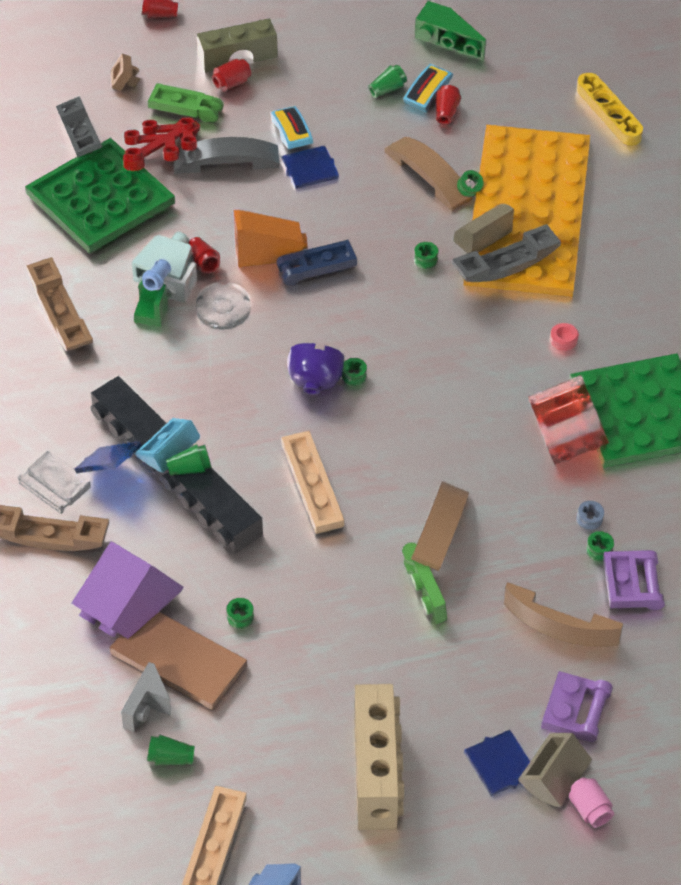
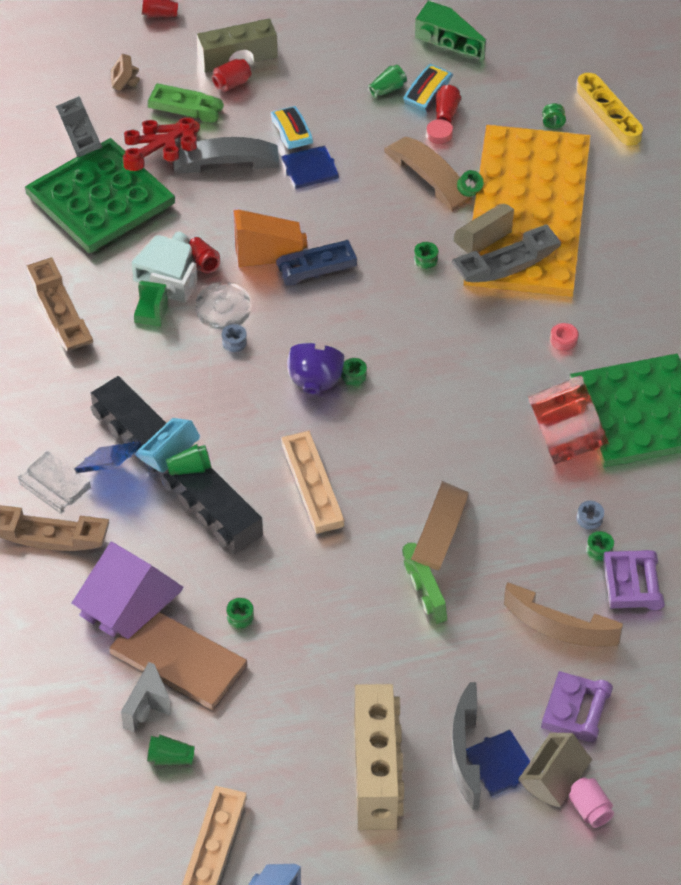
(154, 278): light blue pin -> none
(239, 333): none -> sand blue bush
(439, 131): none -> coral tile
(466, 775): none -> dark grey slope
(552, 121): none -> green bush

